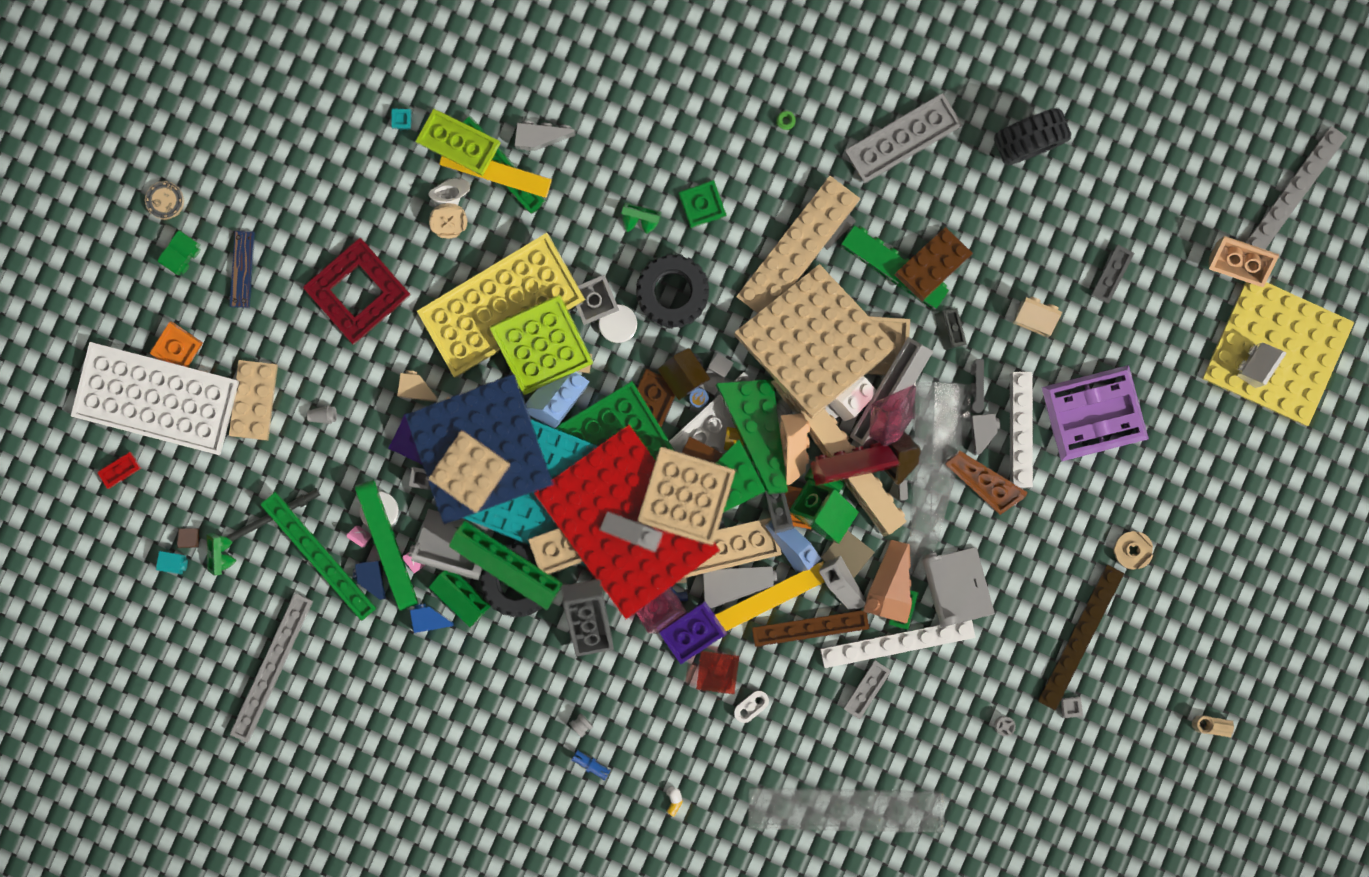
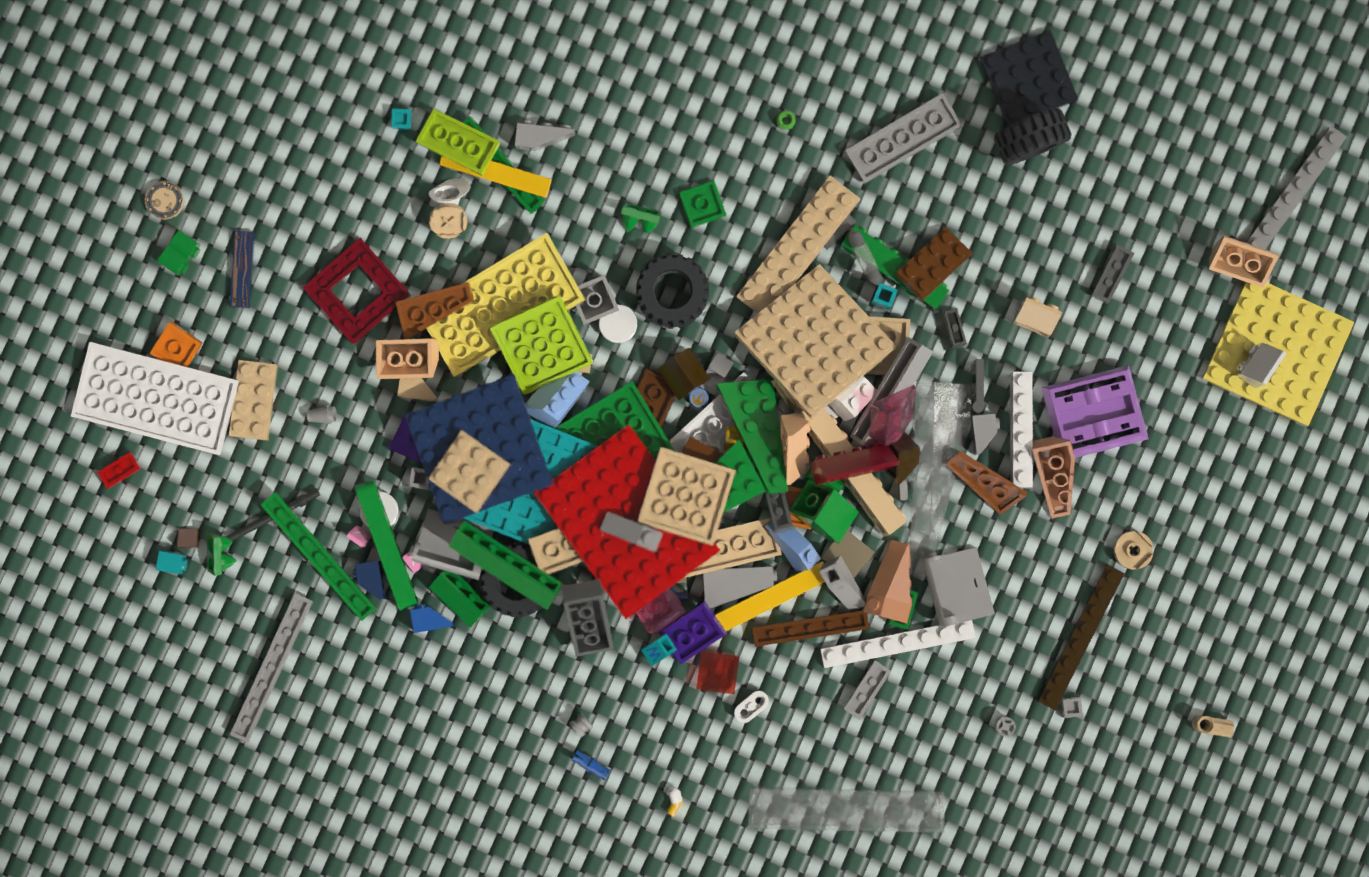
(406, 358): none -> light nougat slope
(427, 309): none -> dark orange wing
(659, 650): none -> teal brick
(864, 257): none -> piece
(884, 296): none -> teal brick
(1028, 78): none -> black plate
(1056, 470): none -> nougat wedge

